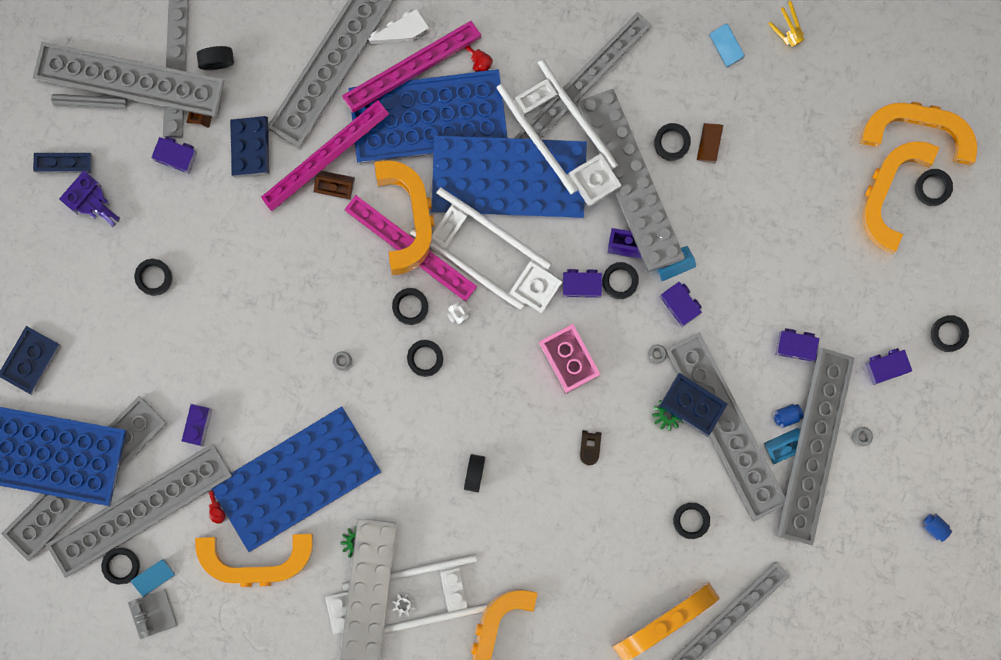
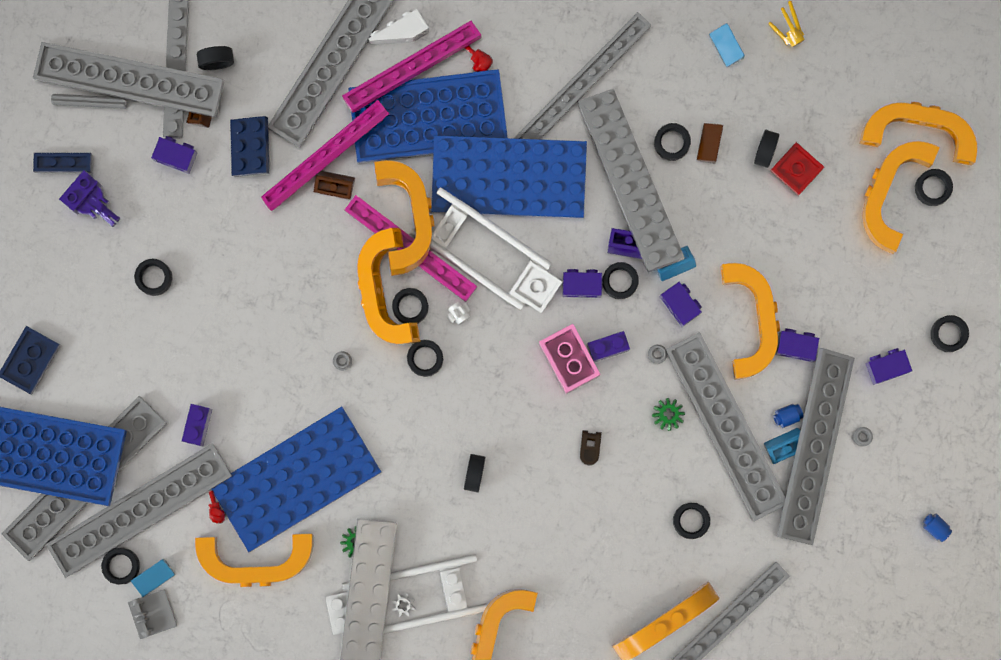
(372, 289): none -> light orange arch
(591, 179): white plate -> none
(608, 346): none -> dark purple brick
(693, 404): dark blue plate -> none
(766, 148): none -> black tyre
(768, 326): none -> light orange arch
(797, 168): none -> red plate

